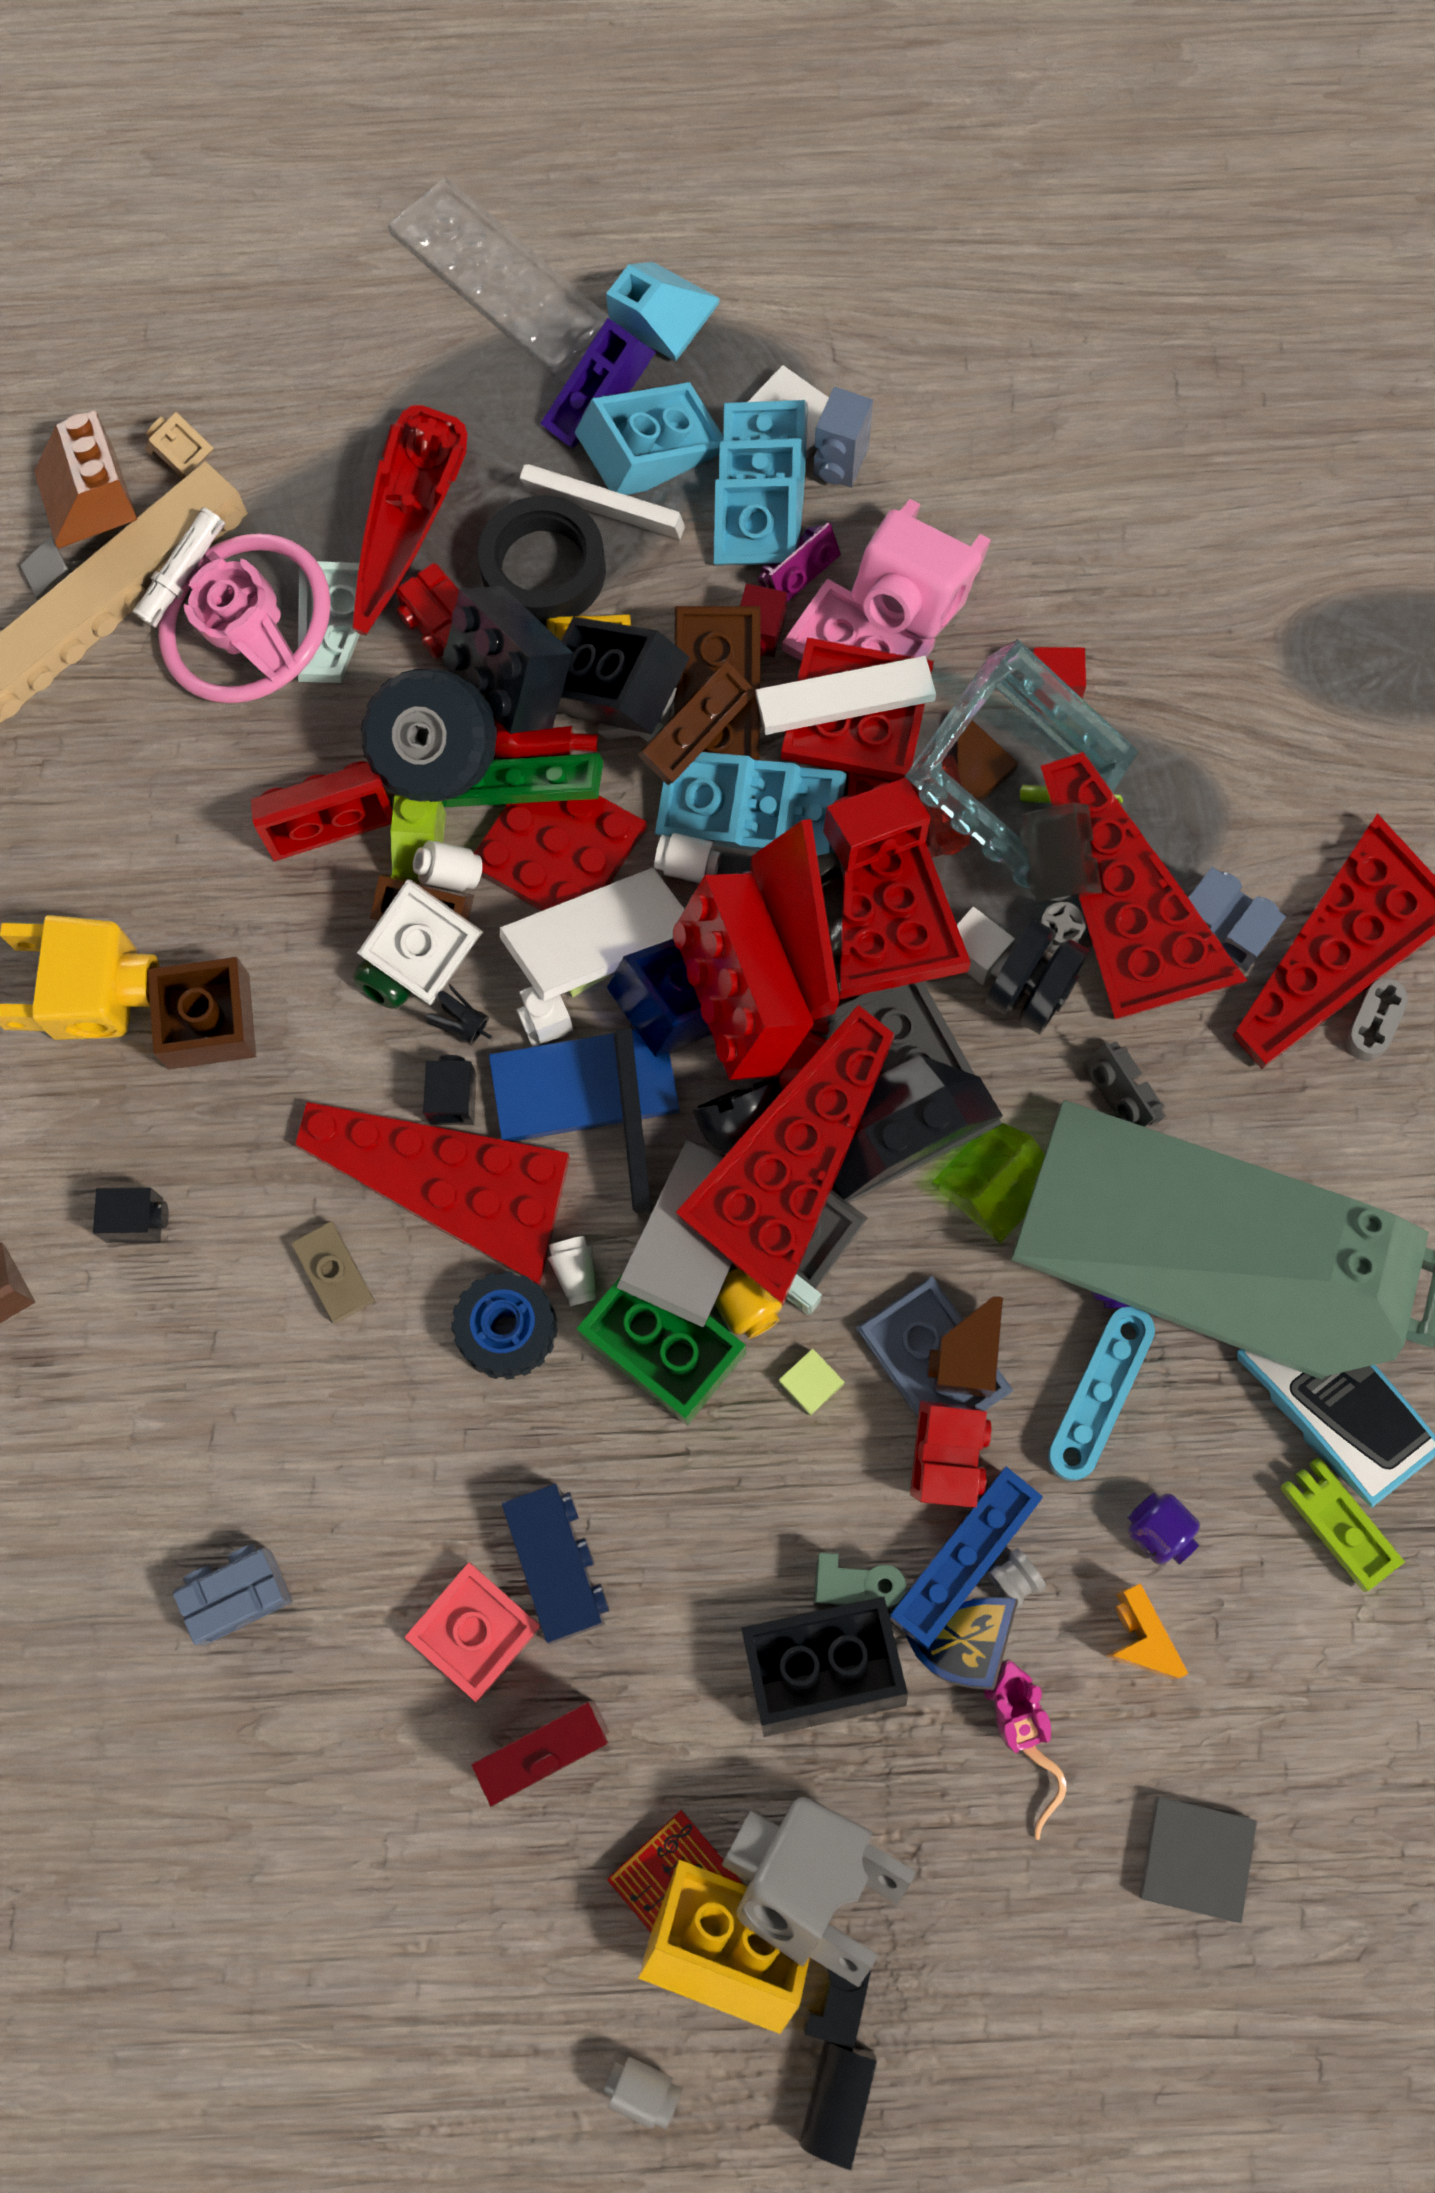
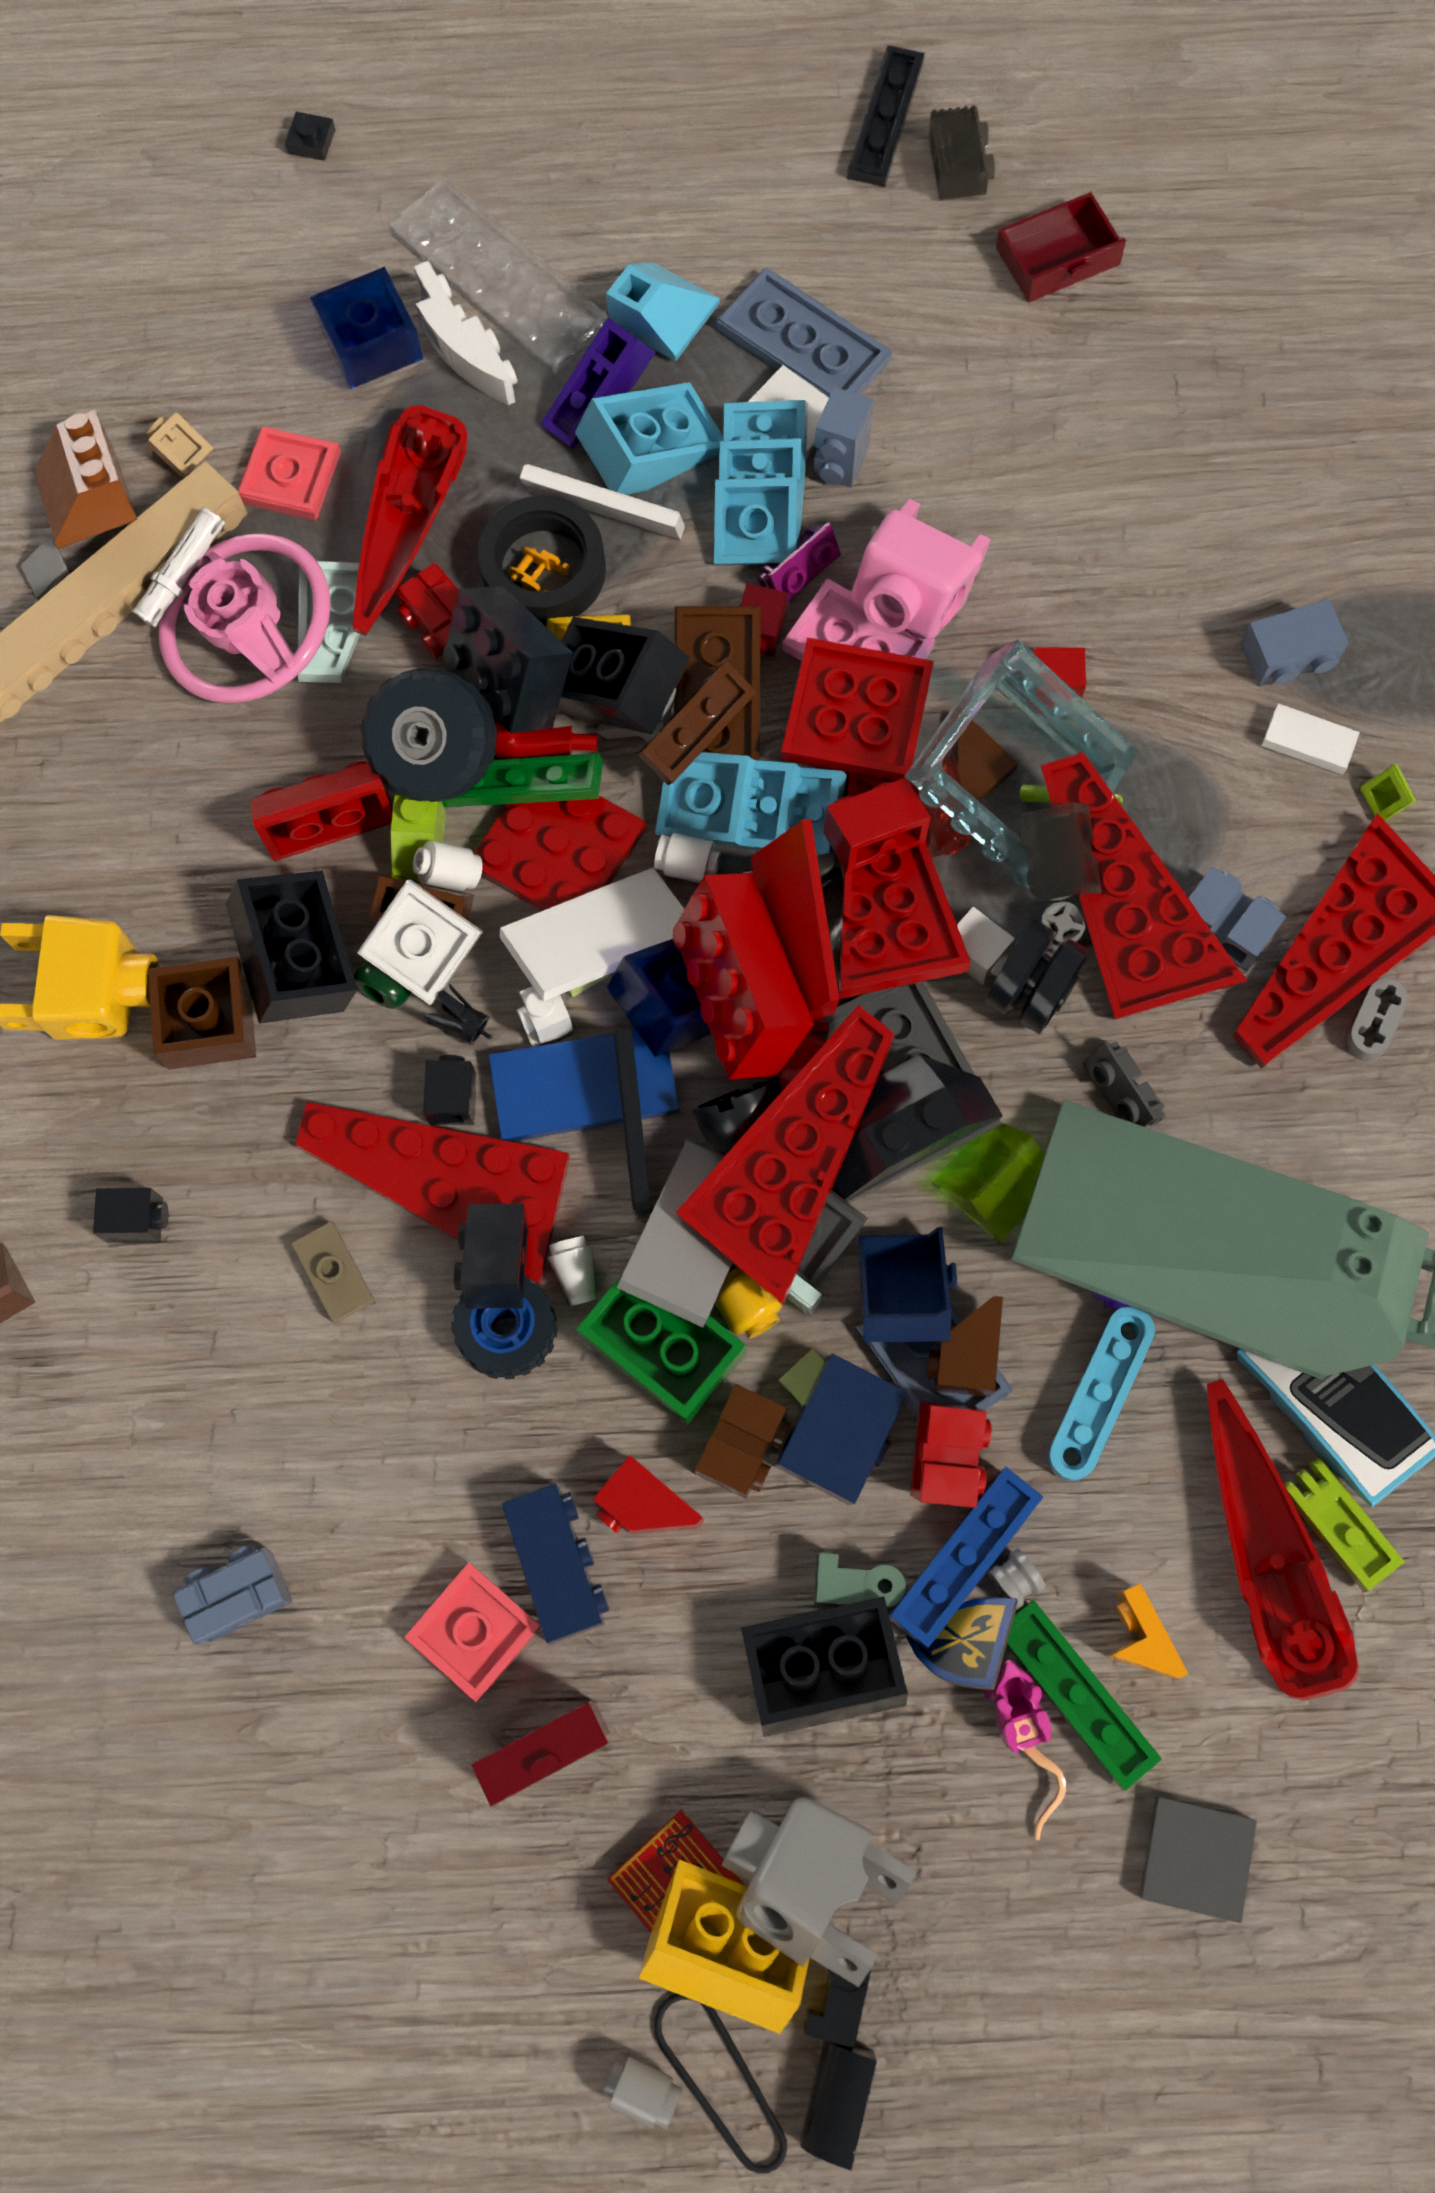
(289, 473): none -> coral tile
(290, 946): none -> black brick
(310, 136): none -> black plate
(367, 327): none -> clear blue brick
(461, 340): none -> white slope
(493, 1256): none -> black brick
(544, 561): none -> light orange piece
(642, 1503): none -> red slope
(742, 1442): none -> reddish brown brick
(759, 2169): none -> black piece
(802, 334): none -> sand blue tile
(841, 1429): none -> dark blue container
(845, 695): white tile -> none
(886, 116): none -> black tile
(905, 1287): none -> dark blue container
(959, 152): none -> clear smoke brick
(1060, 247): none -> dark red container
(1080, 1697): none -> green plate
(1164, 1528): dark purple head -> none
(1280, 1575): none -> red piece
(1294, 643): none -> sand blue brick
(1310, 739): none -> white tile
(1388, 793): none -> lime slope

